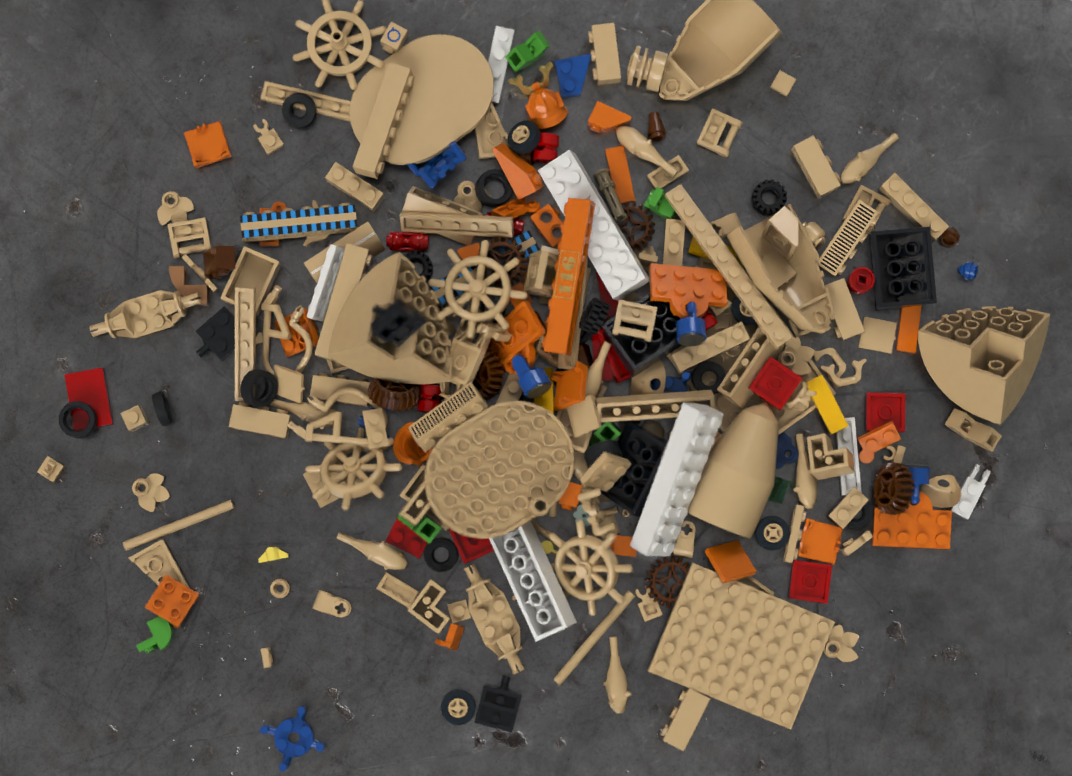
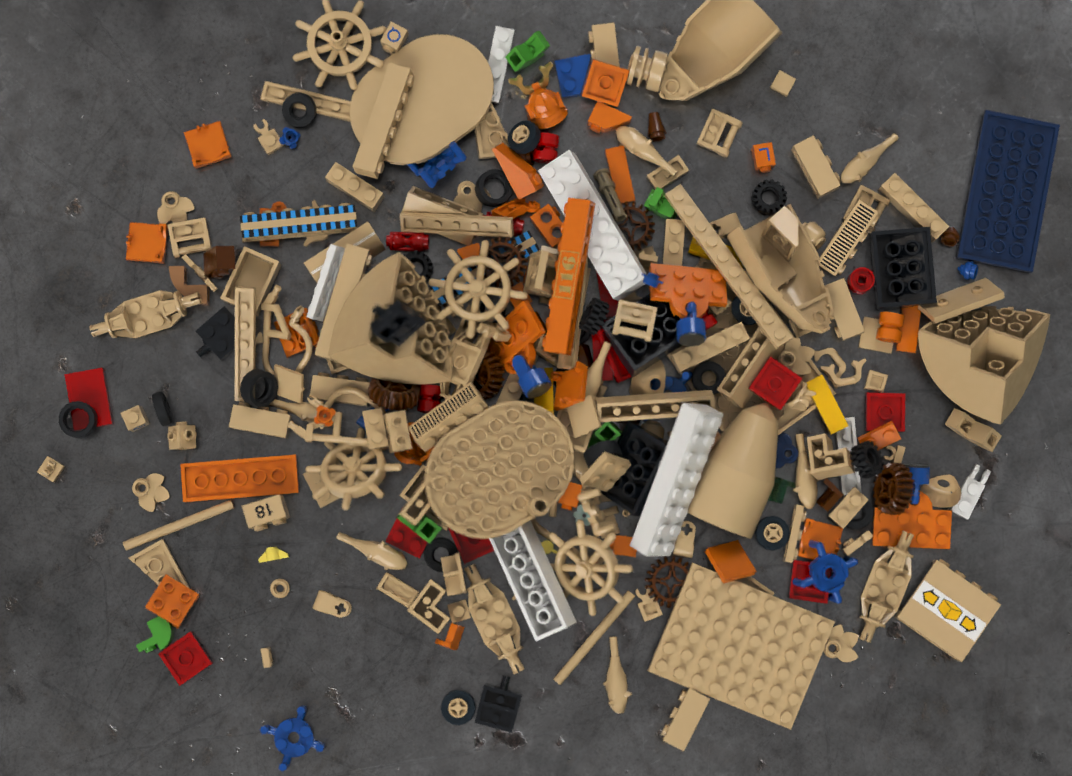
(147, 242): none -> orange piece
(182, 436): none -> tan brick
(185, 658): none -> red plate
(239, 478): none -> orange plate
(265, 512): none -> tan brick
(295, 135): none -> blue plate
(324, 410): none -> orange plate
(397, 431): none -> tan brick
(453, 575): none -> tan panel
(605, 82): none -> orange plate
(651, 279): none -> blue plate
(763, 157): none -> orange brick
(818, 568): none -> blue plate
(830, 496): none -> reddish brown tile
(867, 459): none -> black tyre
(876, 381): none -> tan tile
(886, 586): none -> tan plate
(890, 327): none -> orange wheel
(949, 610): none -> tan panel
(962, 300): none -> tan plate
(1008, 191): none -> dark blue plate

